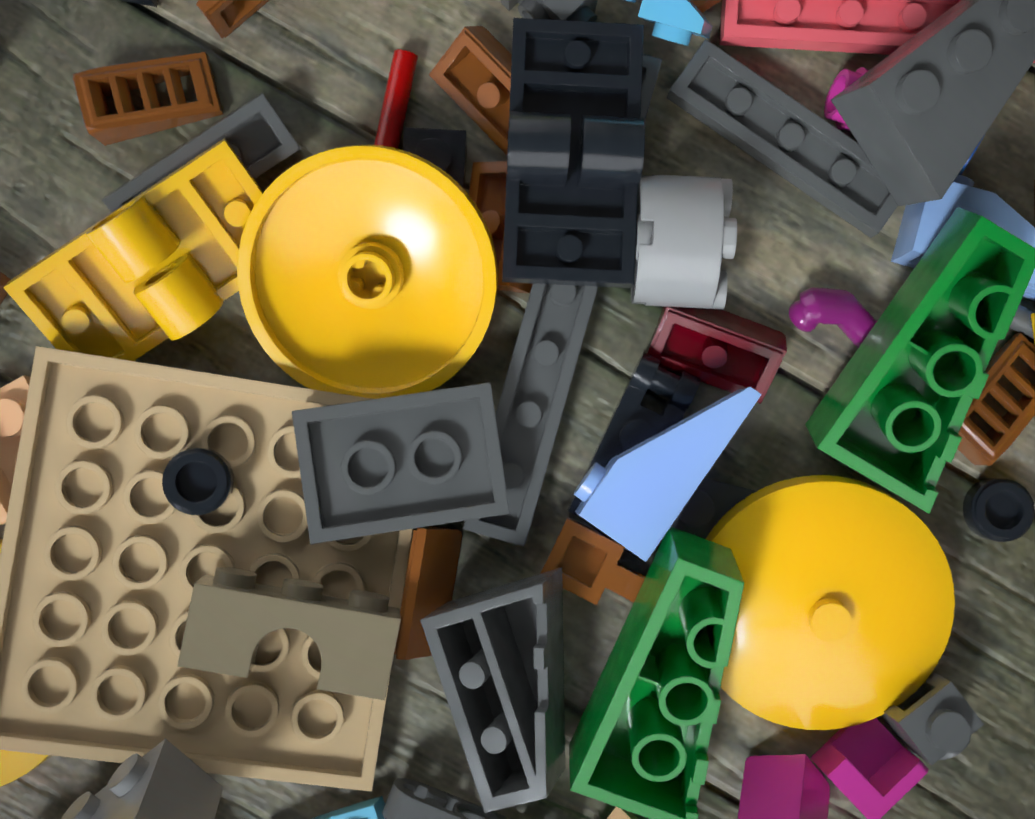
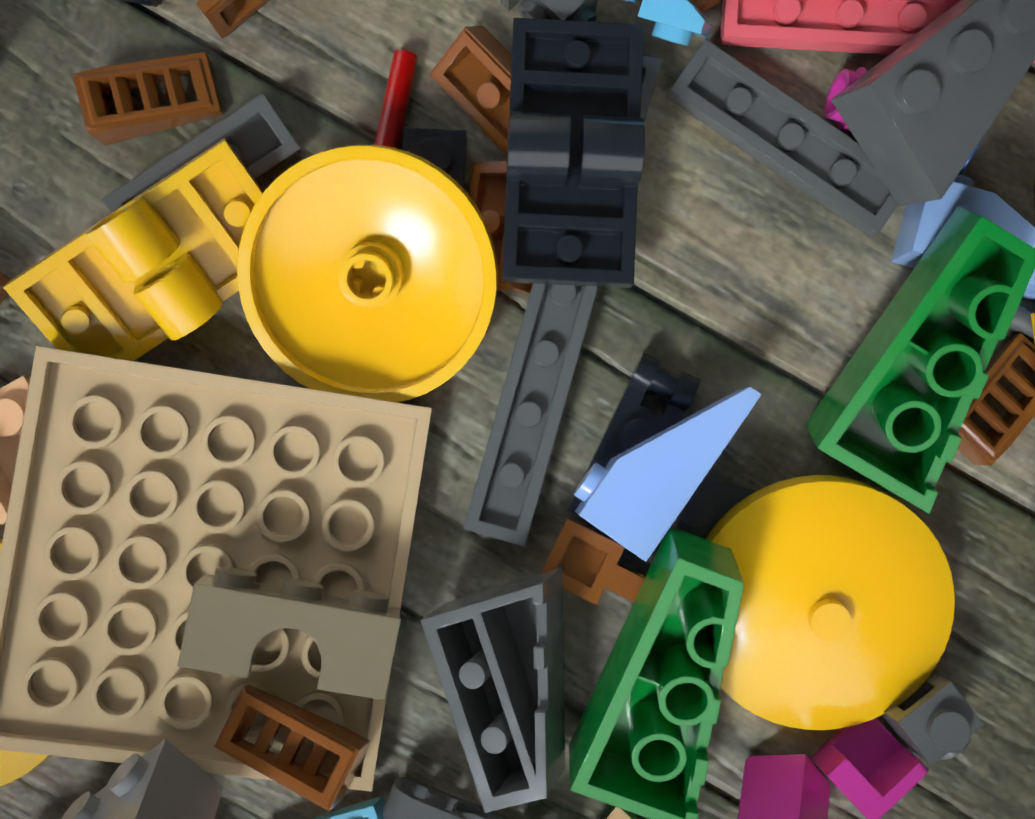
(197, 481): black tile -> none
(281, 768): none -> dark orange slope
(400, 462): dark grey plate -> none
(427, 585): dark orange slope -> none
(682, 241): light grey brick -> none
(718, 348): dark red slope -> none
(832, 308): magenta arm -> none
(998, 509): black tile -> none

